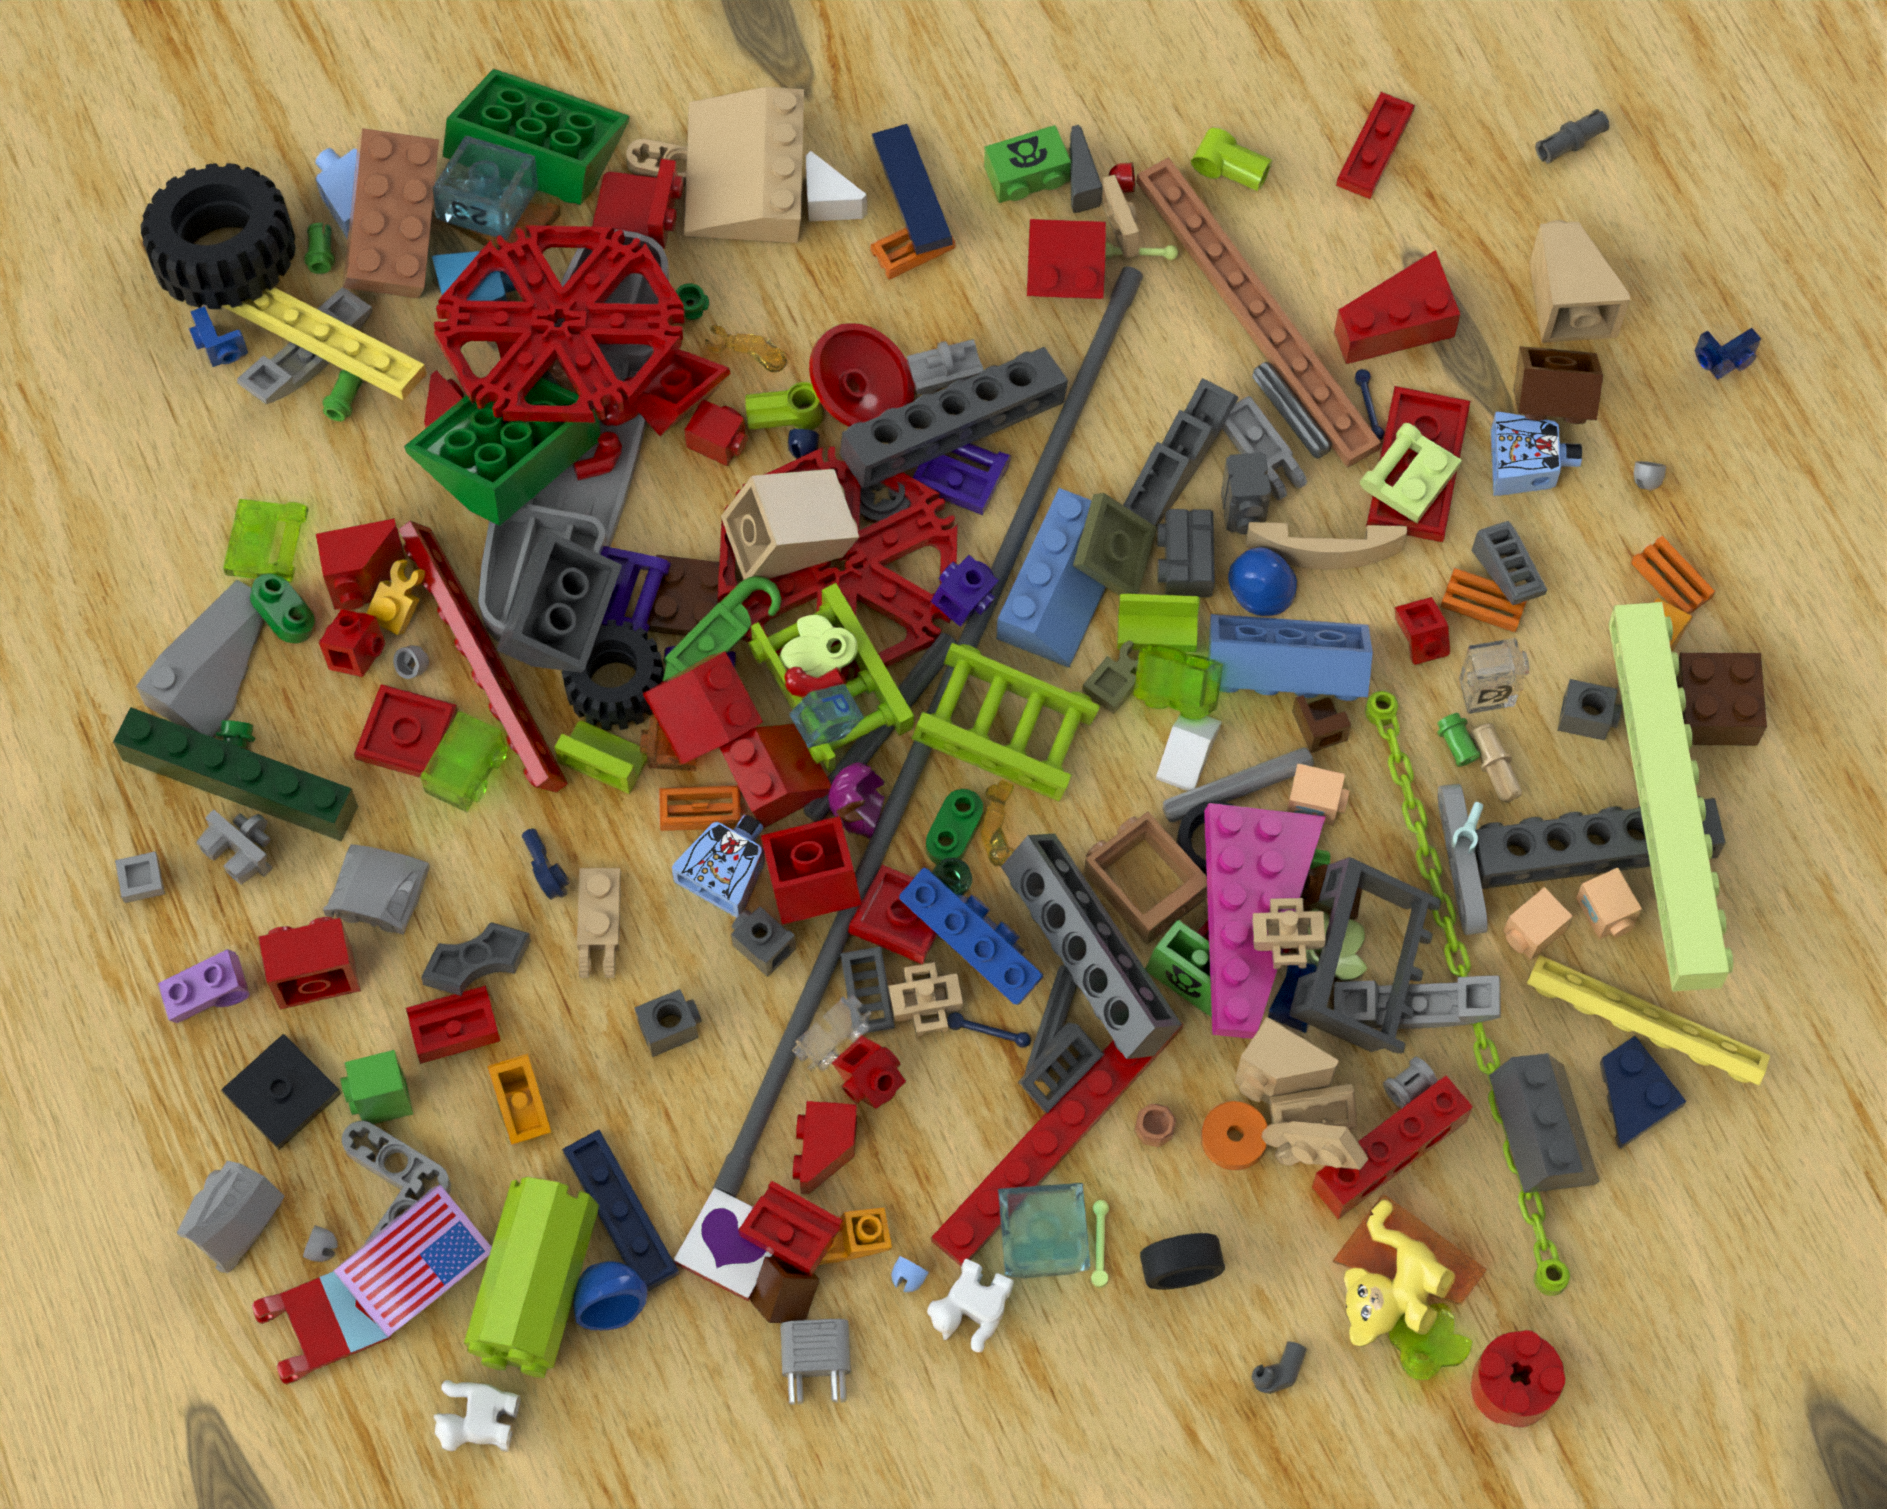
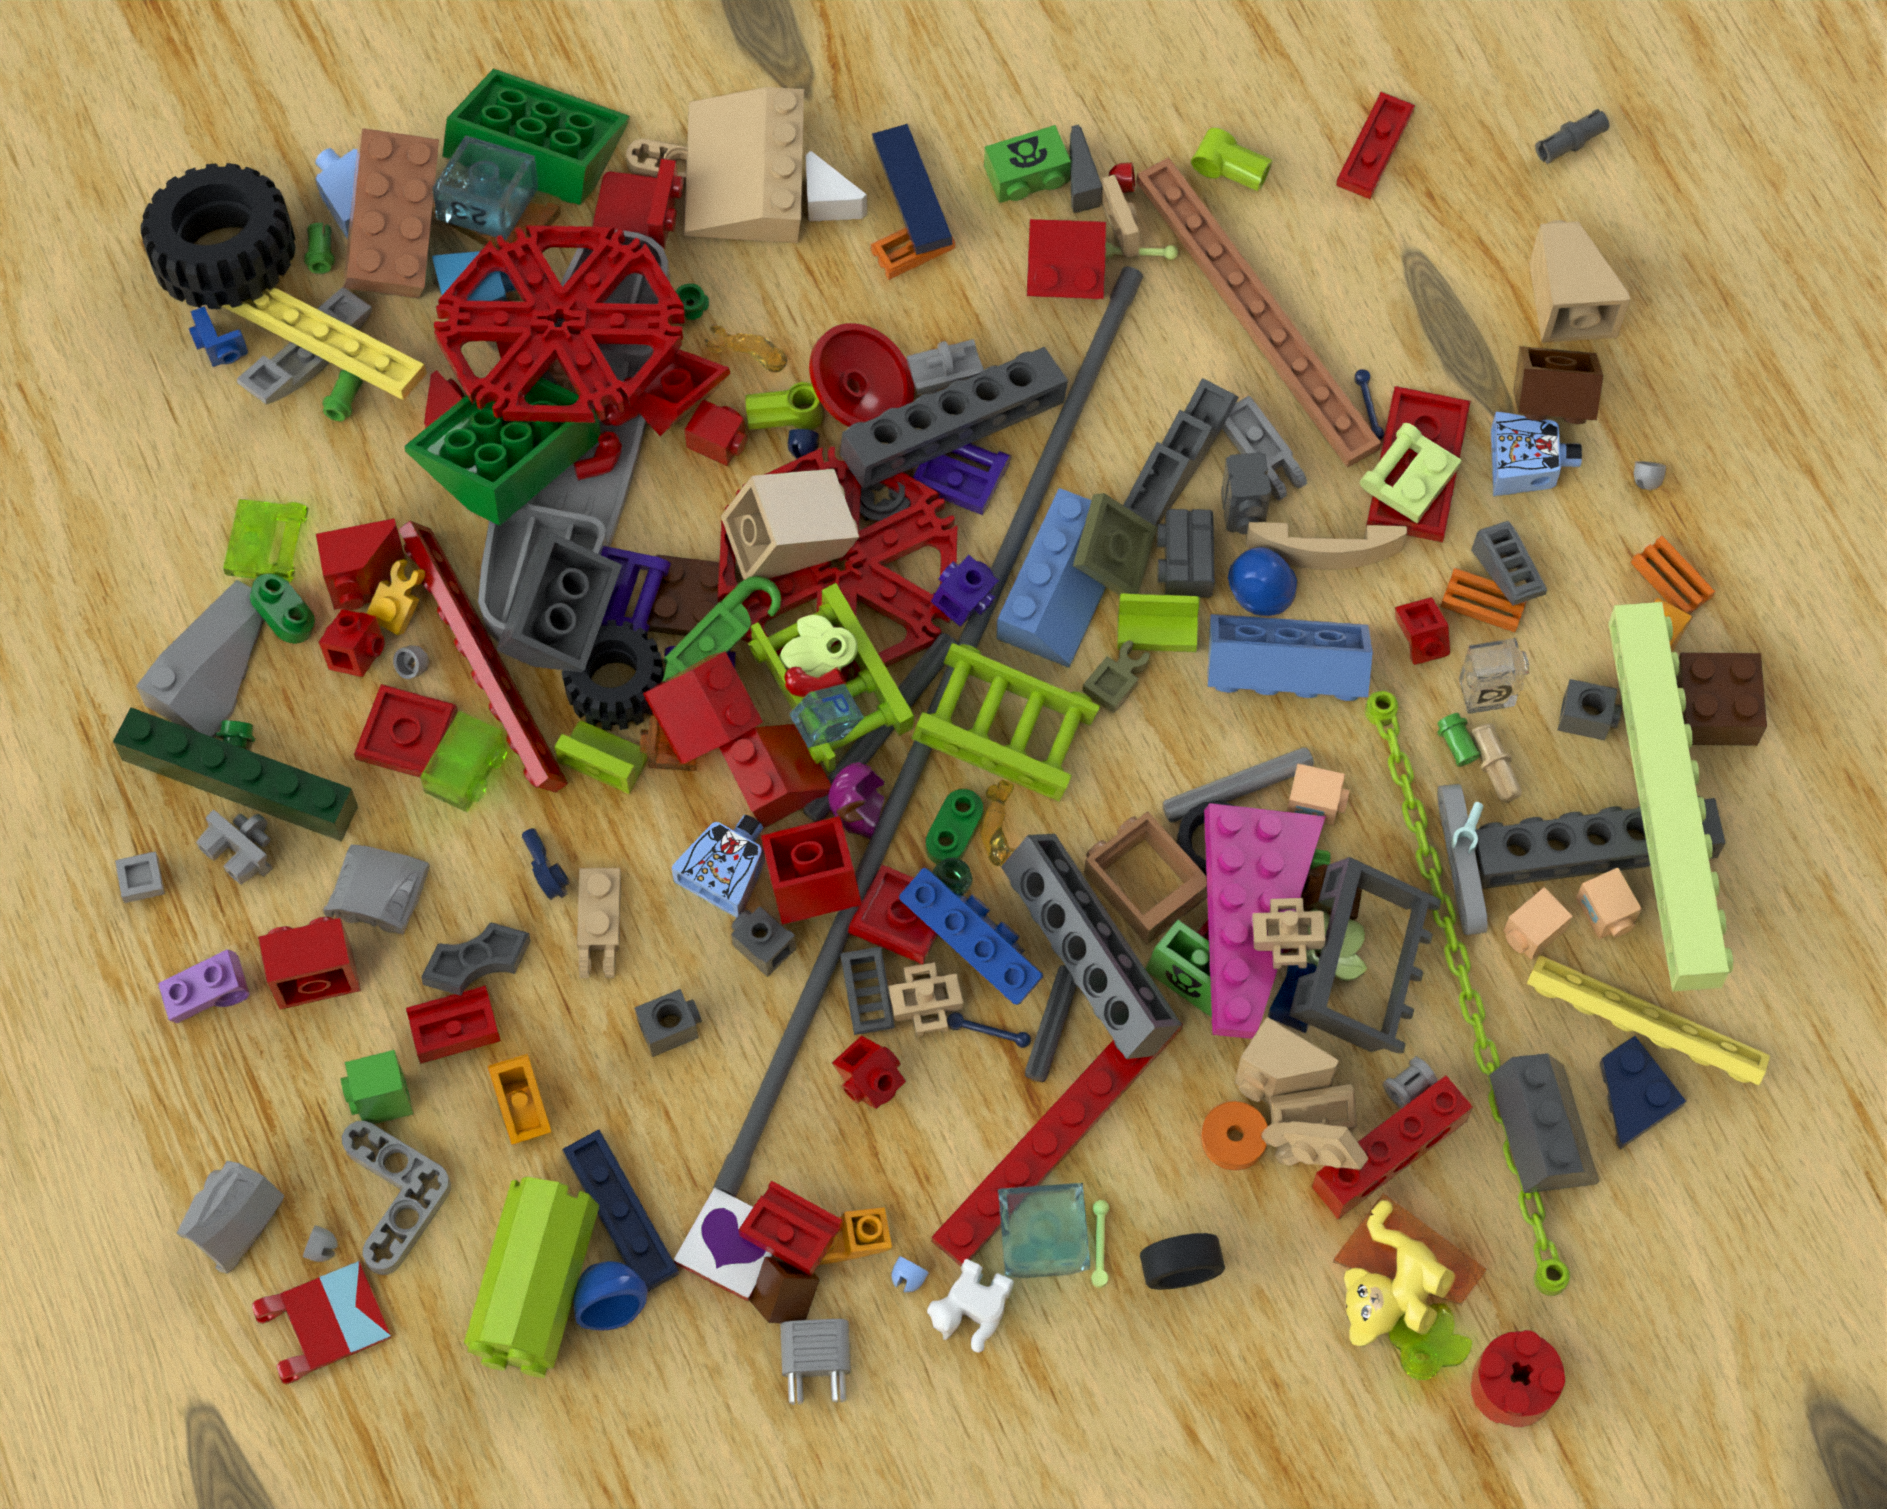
(281, 1091): black plate -> none
(413, 1260): slope -> none
(481, 1423): white animal -> none
(699, 793): orange tile -> none
(821, 1045): clear hinge -> none
(828, 1142): red slope -> none
(1058, 1046): dark grey slope -> none
(1155, 1125): nougat tile -> none
(1178, 681): clear neon green brick -> none
(1187, 751): white slope -> none
(1280, 1375): dark grey arm -> none
(1292, 410): dark grey axle -> none
(1320, 723): reddish brown panel -> none
(1399, 313): red wedge -> none
(1434, 1004): light grey slope -> none
(1733, 355): clear blue bracket -> none

